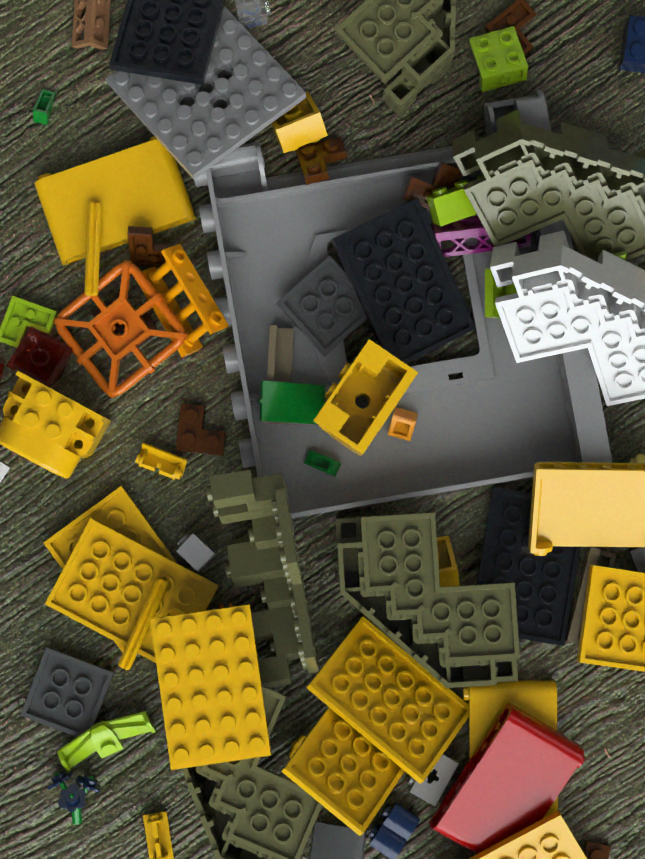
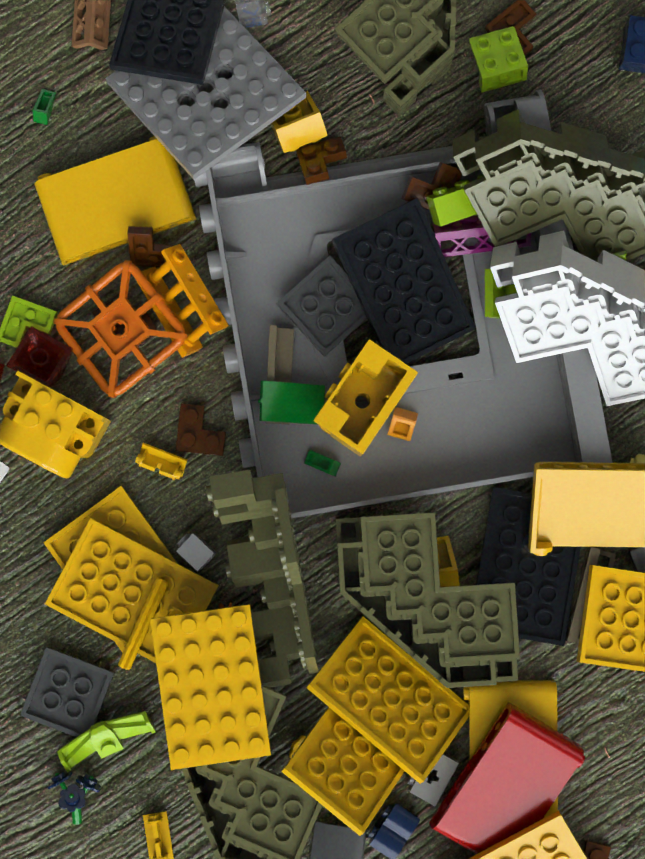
(93, 249): yellow axle -> none

